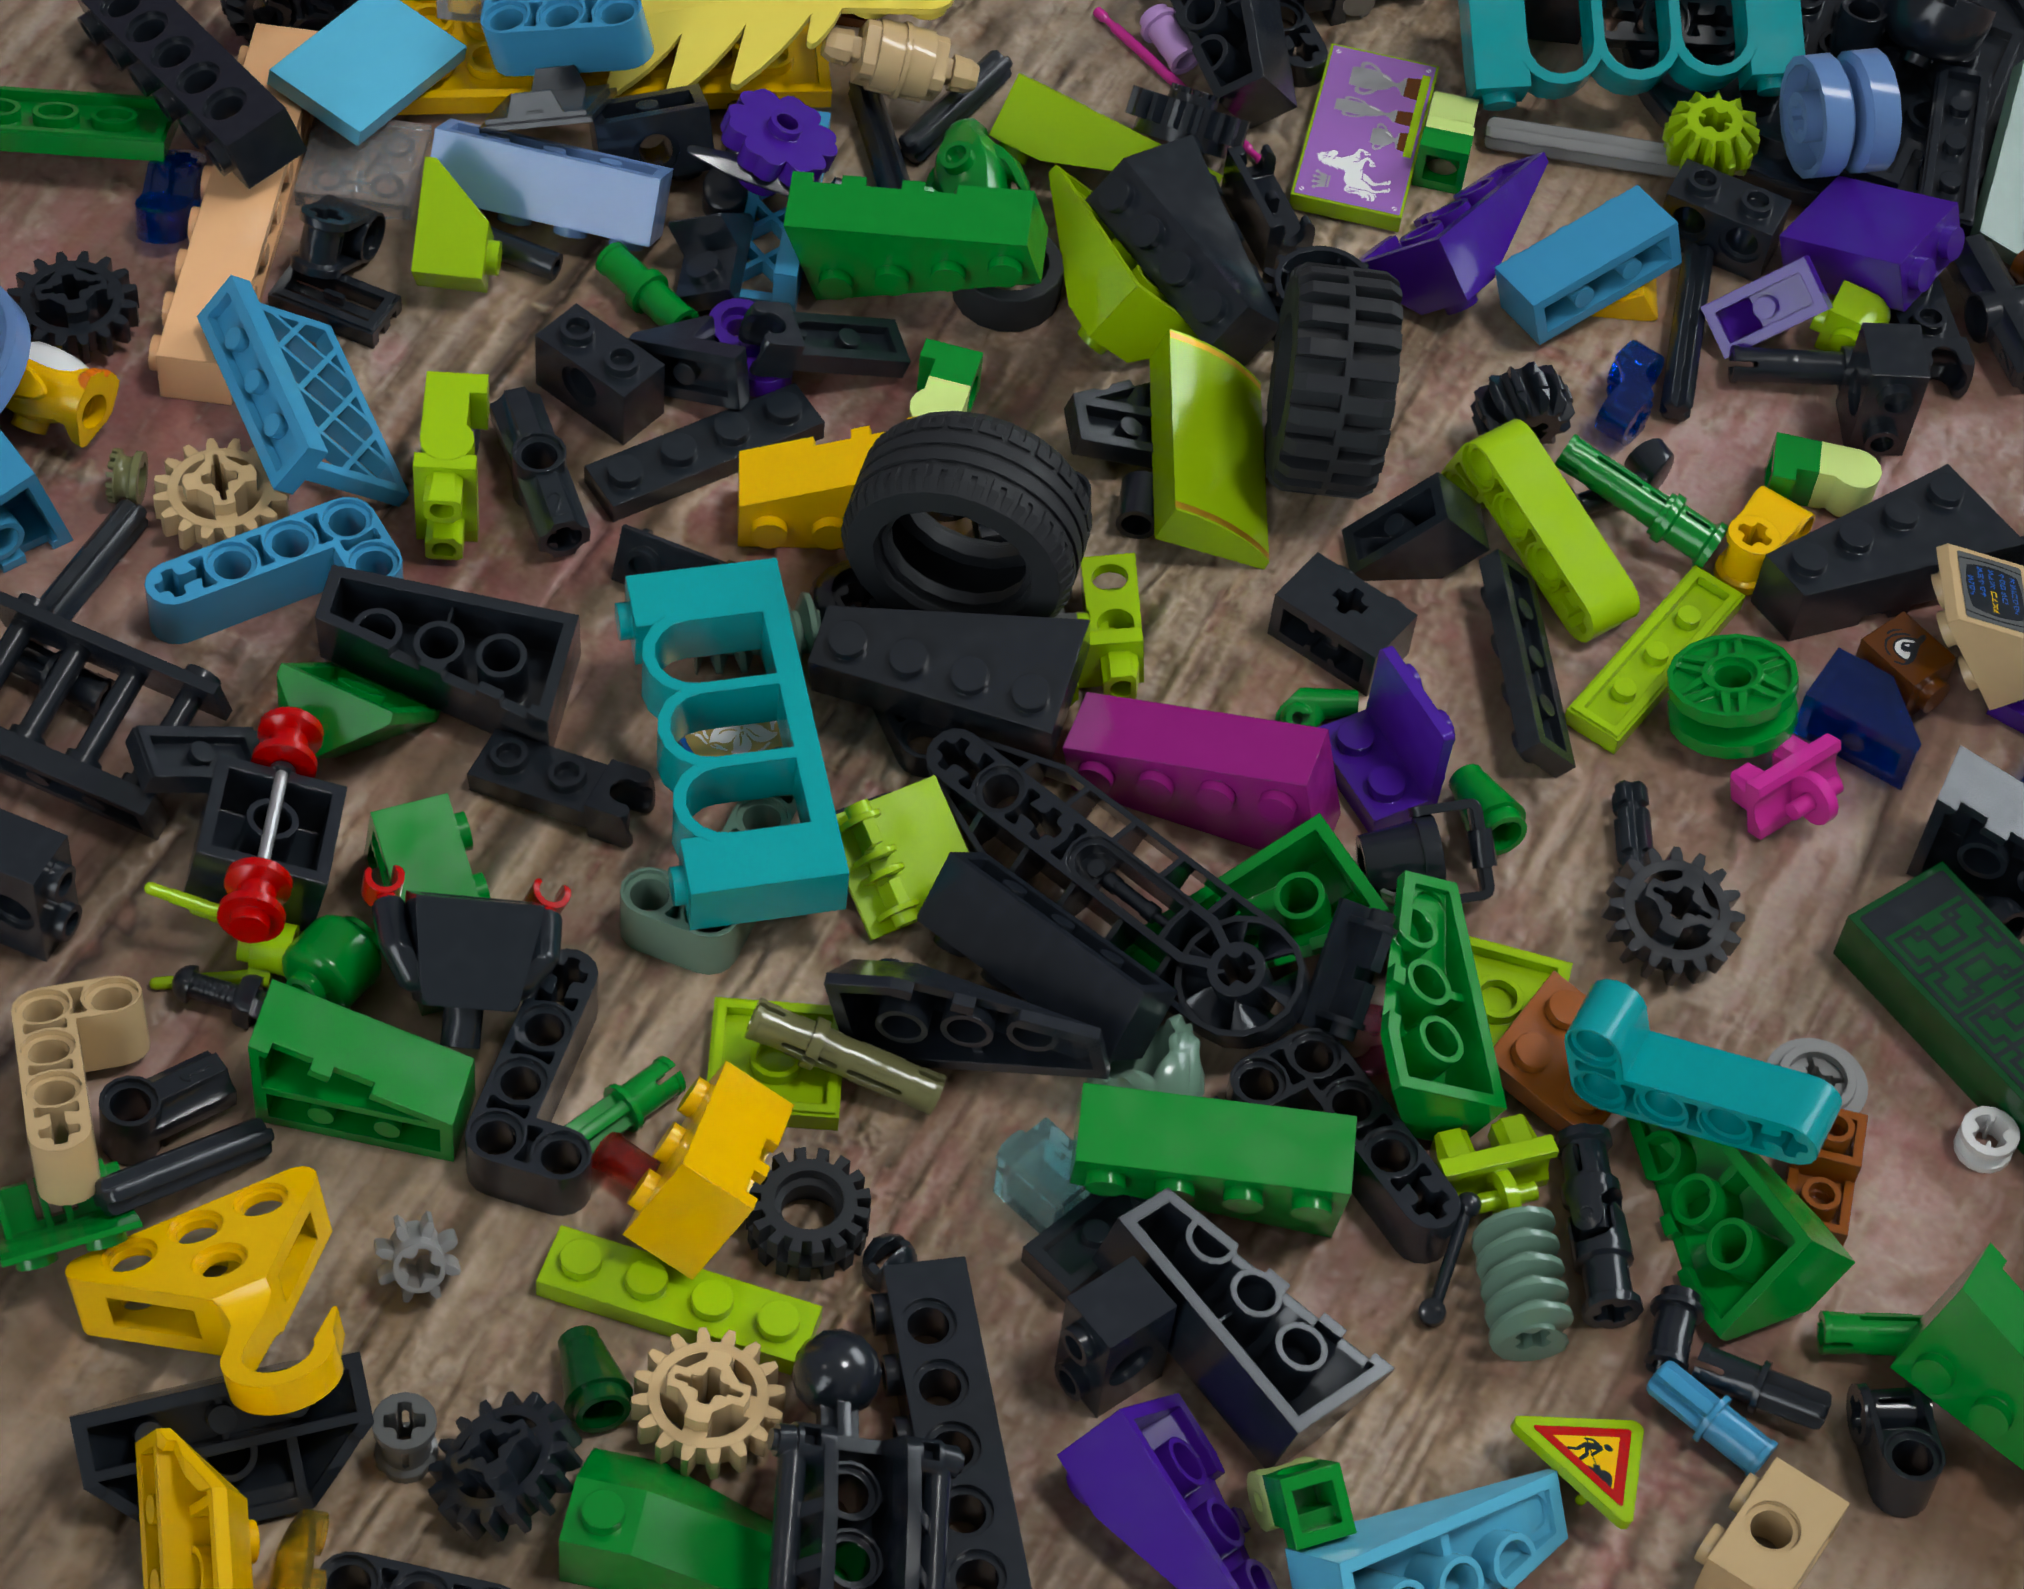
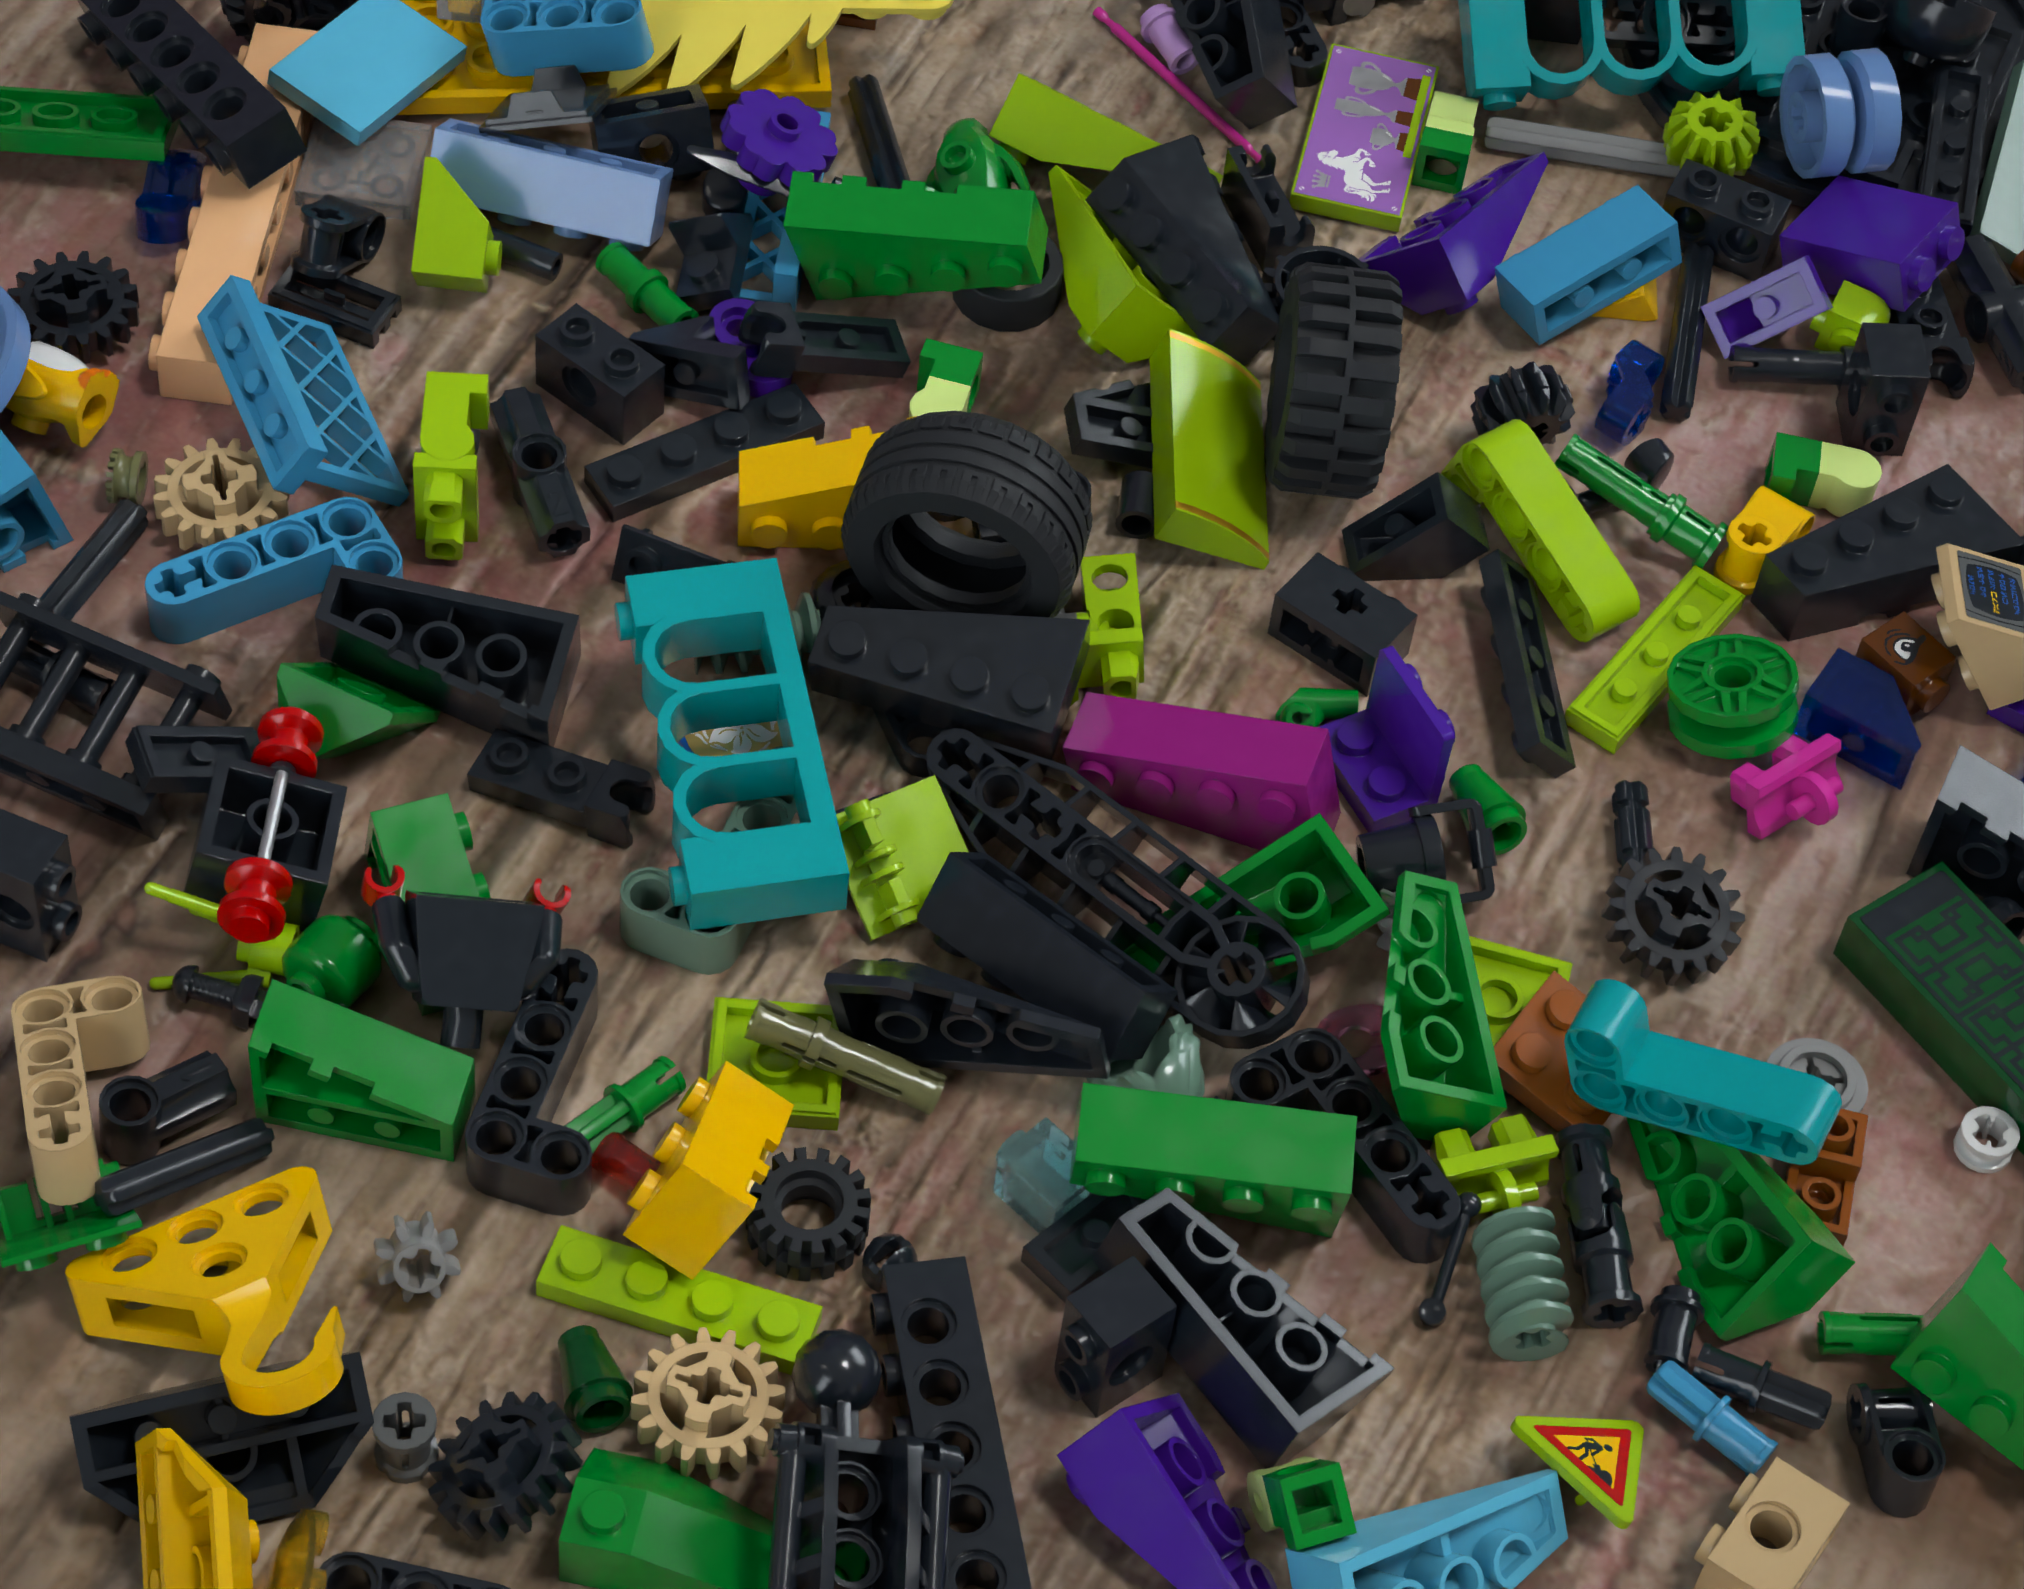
(900, 60): tan piece -> none
(929, 128): black axle -> none
(1183, 114): black gear -> none
(1346, 968): black hinge -> none

